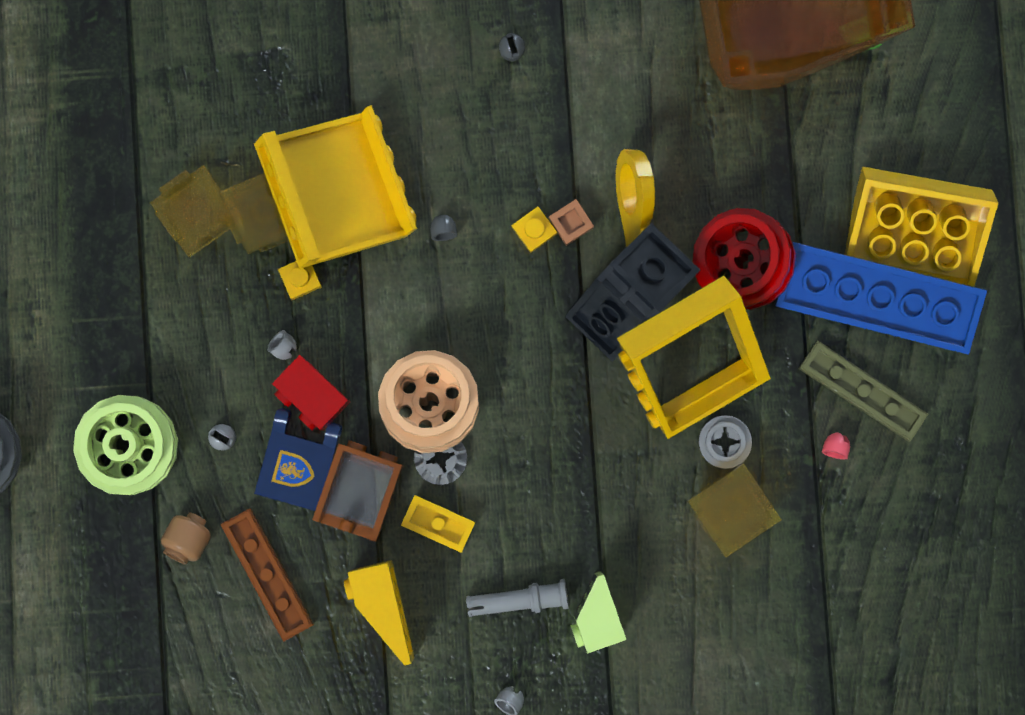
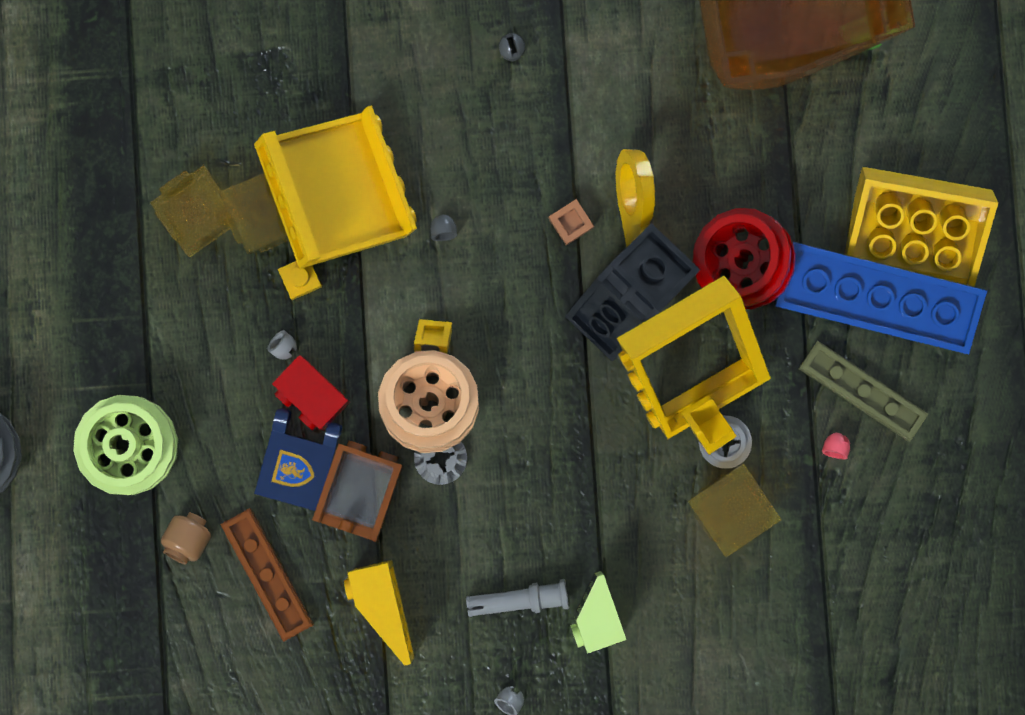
(224, 430): light grey hinge -> none
(433, 336): none -> yellow plate
(438, 523): yellow plate -> none
(534, 229): yellow plate -> none
(708, 424): none -> yellow panel

